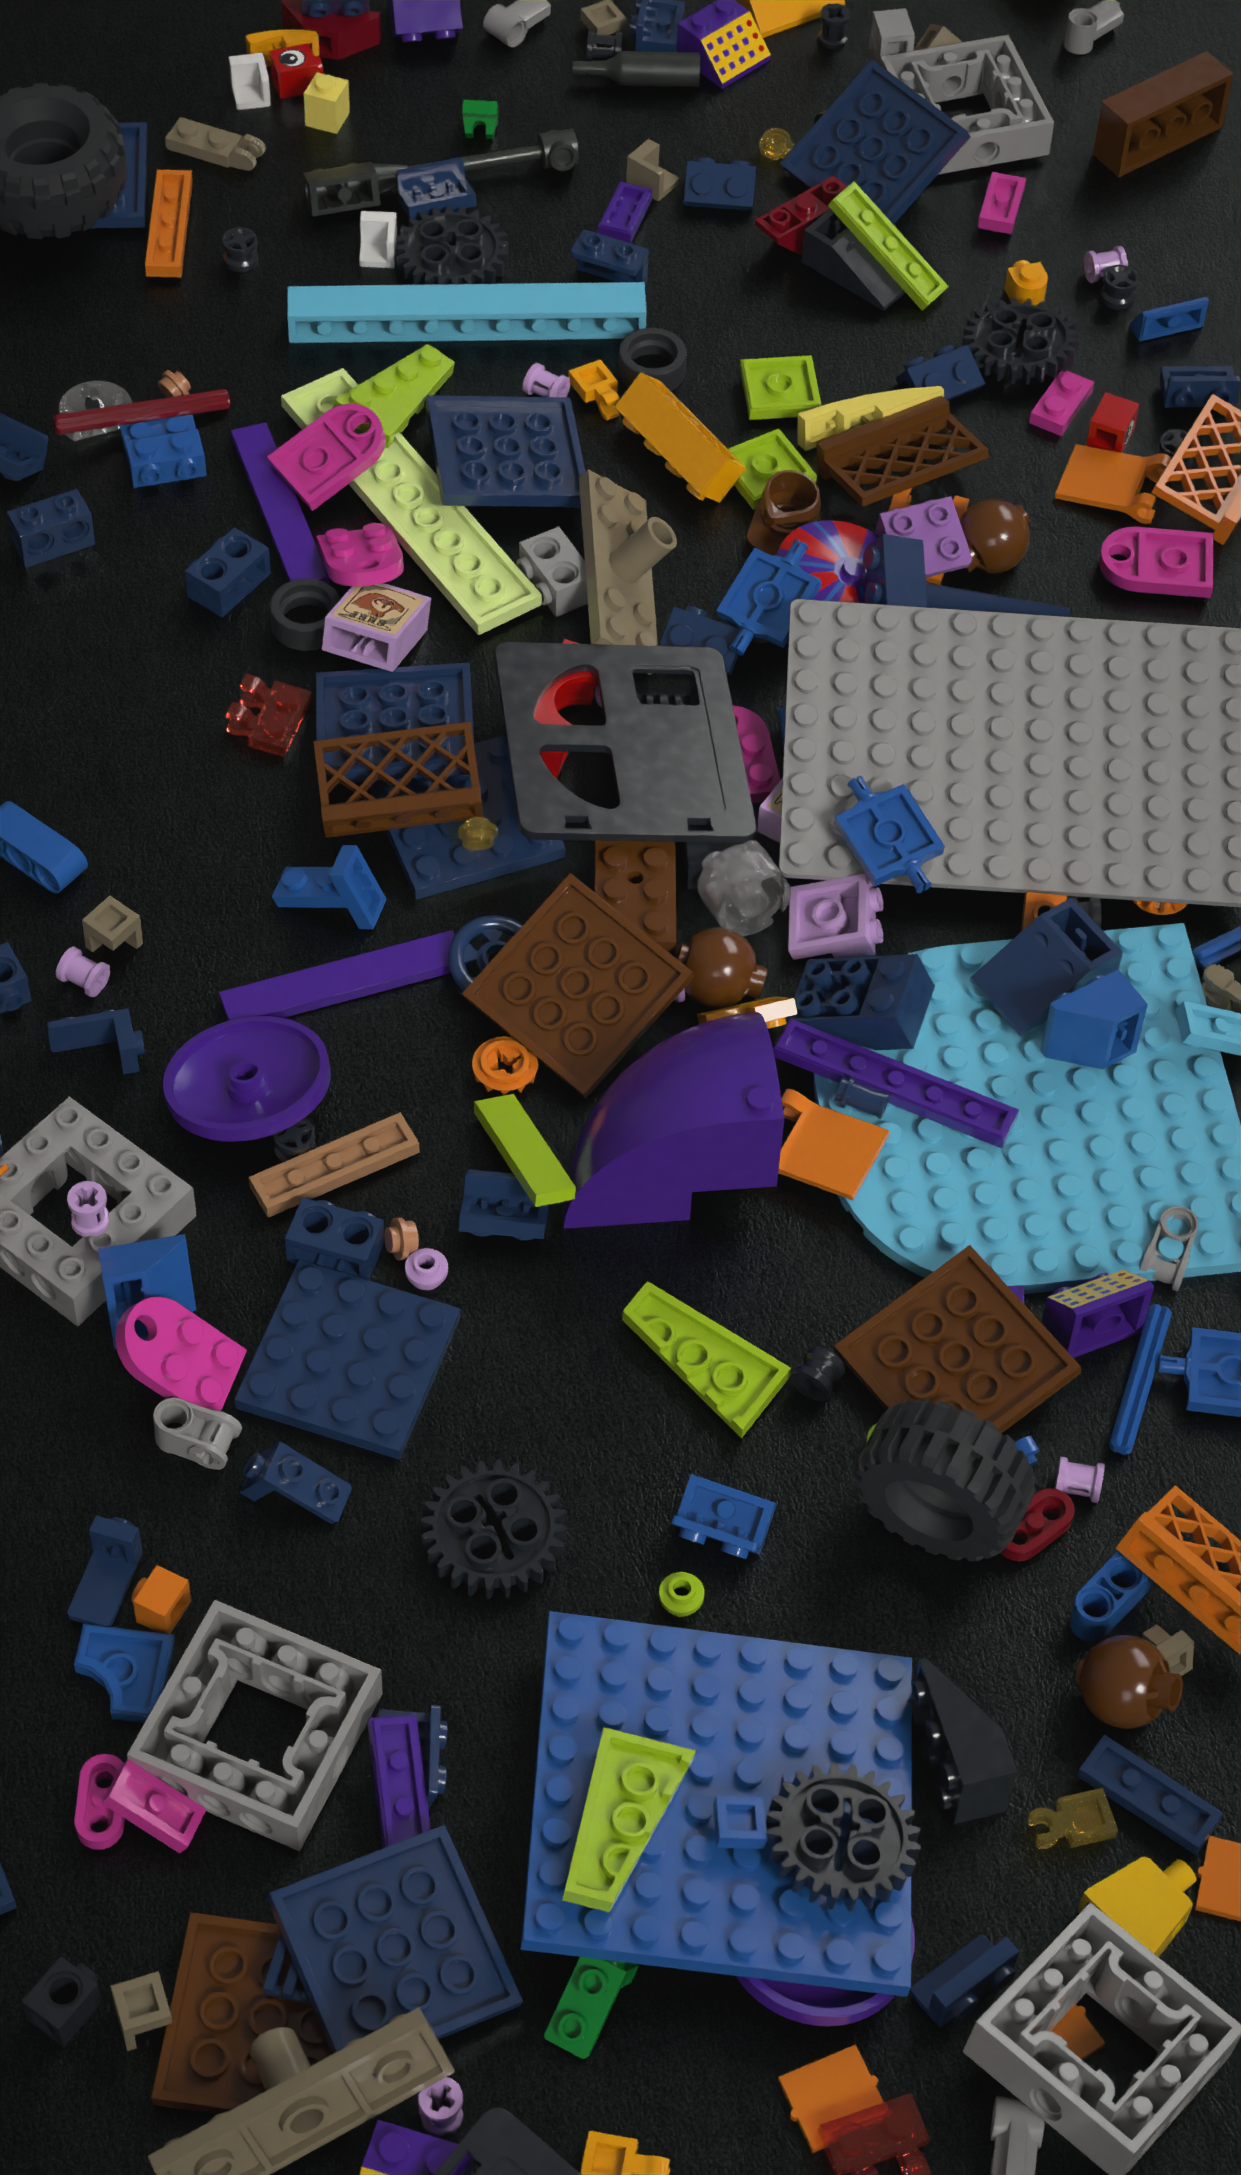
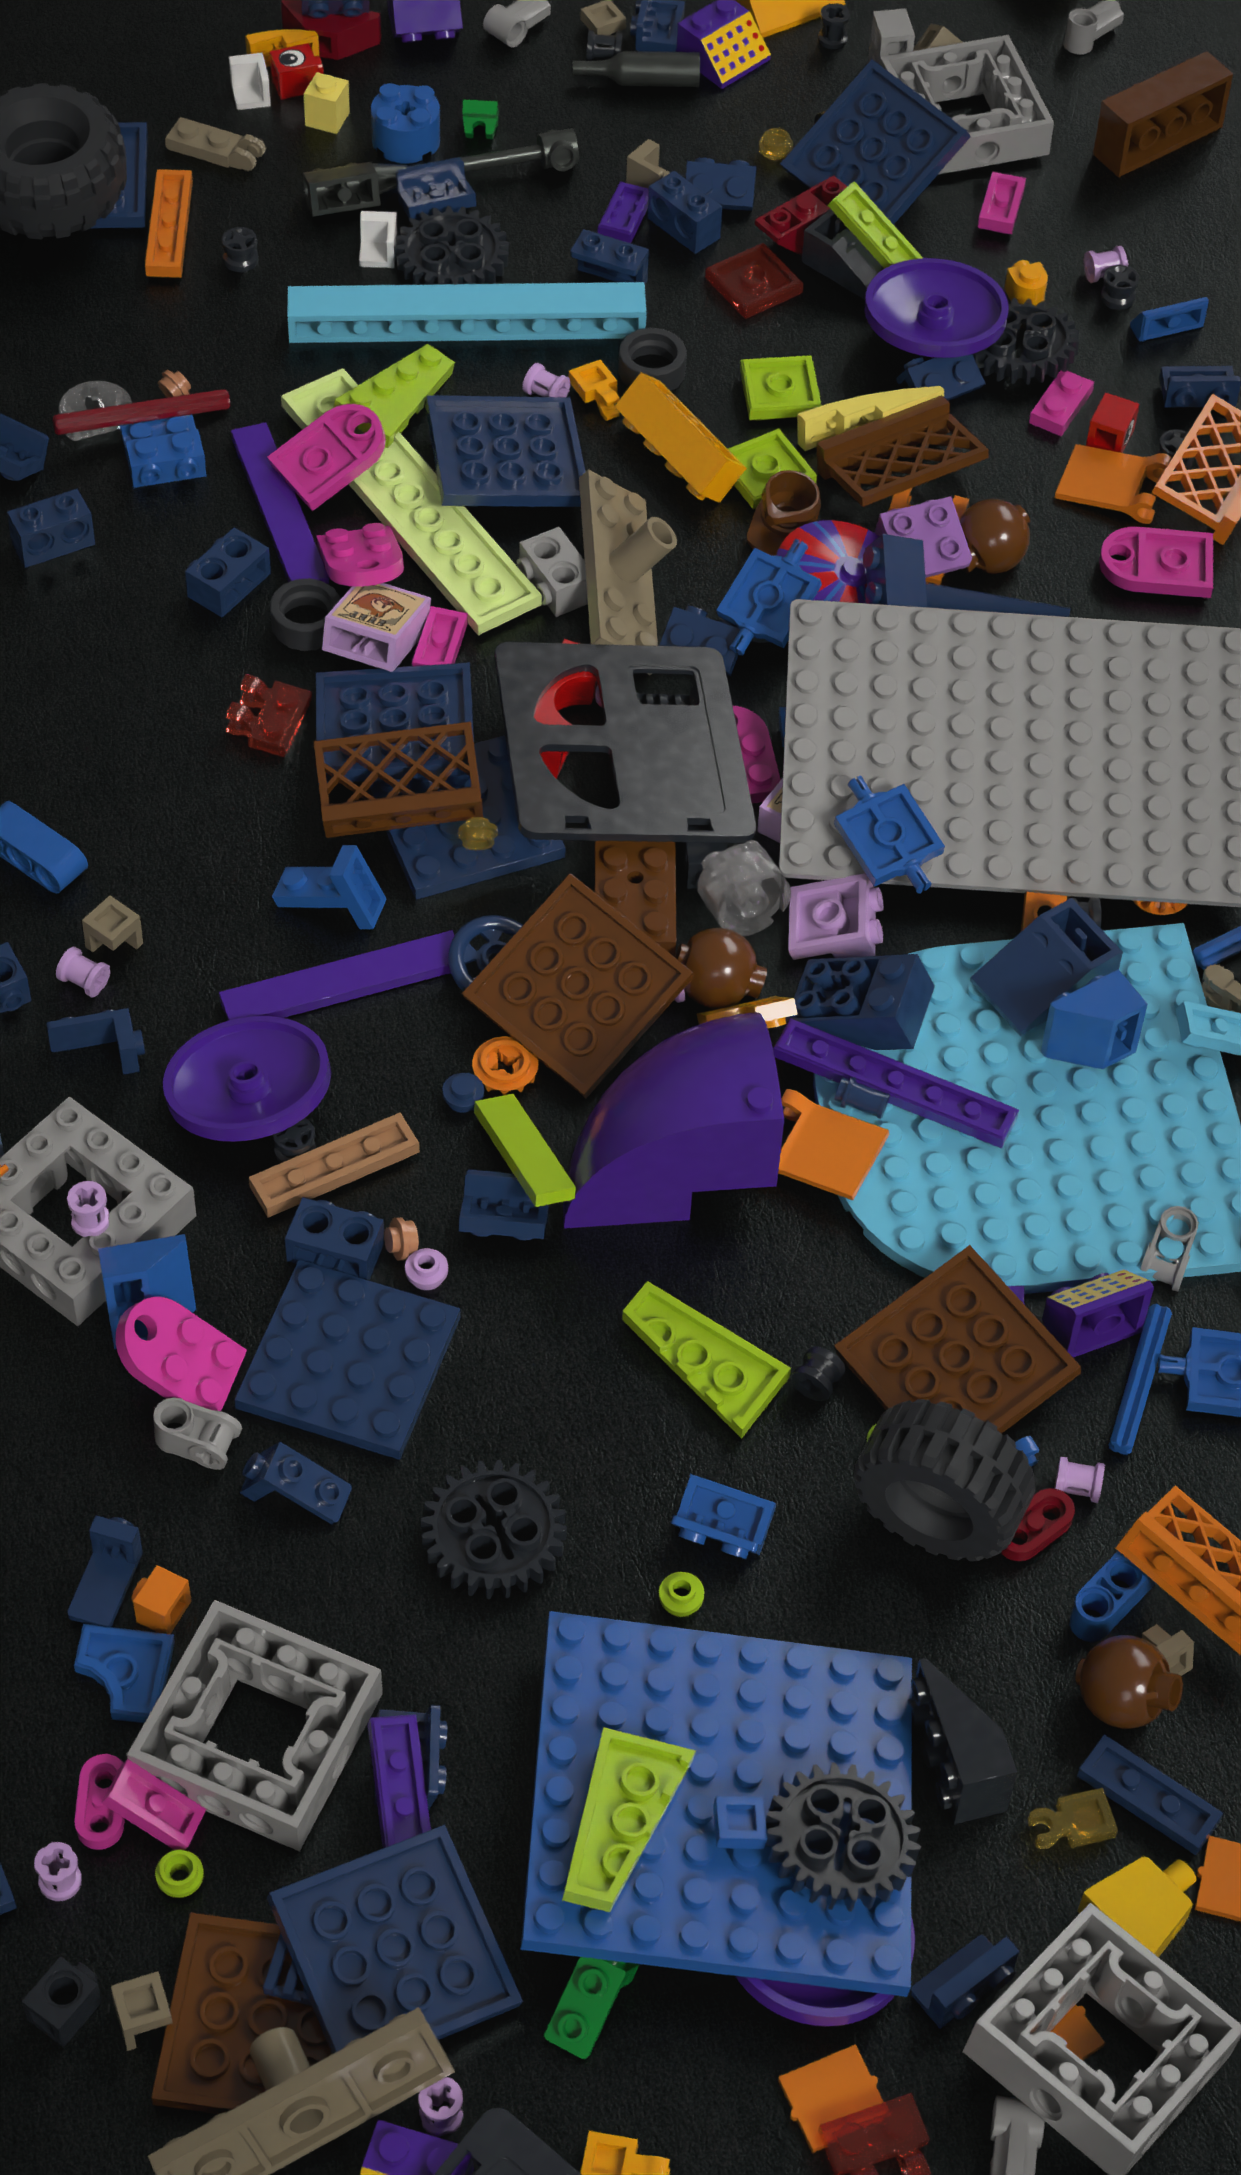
(47, 1865): none -> lavender bush
(176, 1861): none -> lime plate
(405, 122): none -> blue brick
(440, 637): none -> dark pink plate
(462, 1091): none -> dark blue plate
(684, 212): none -> dark blue brick
(754, 280): none -> clear red tile
(936, 307): none -> dark purple dish

